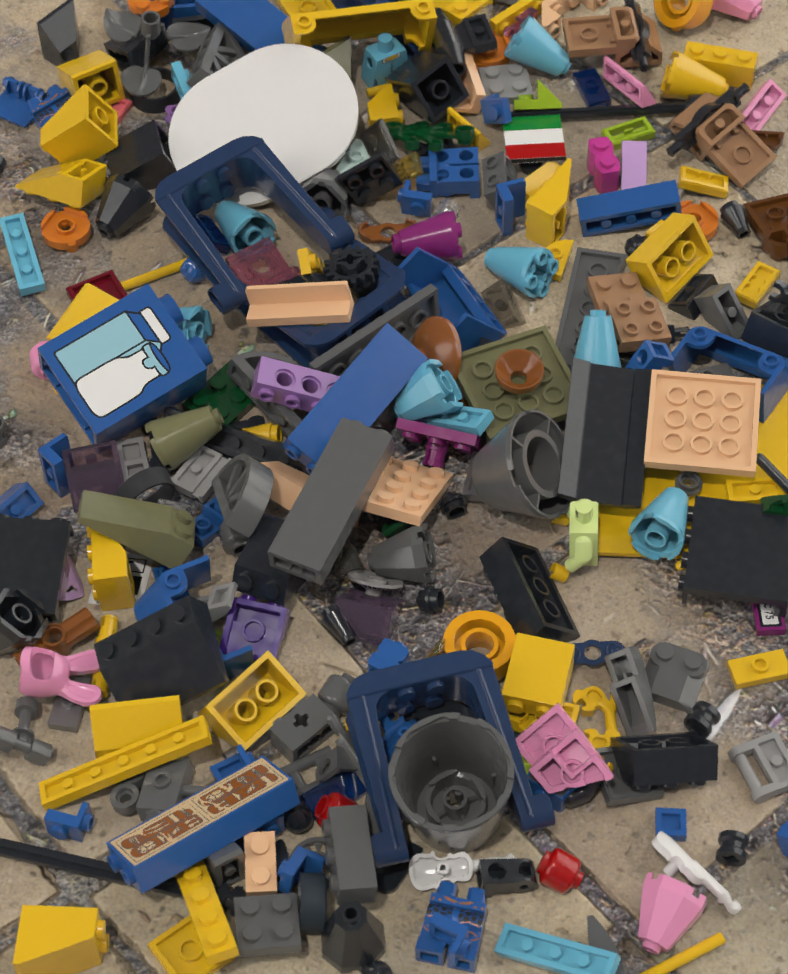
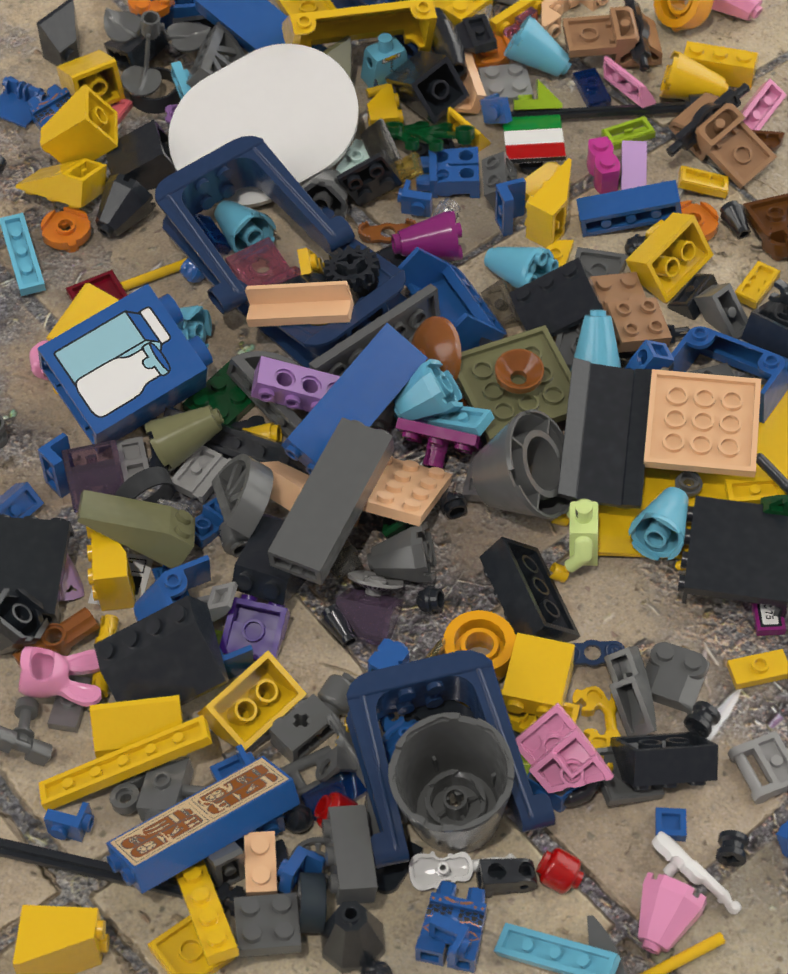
(557, 298): none -> black slope

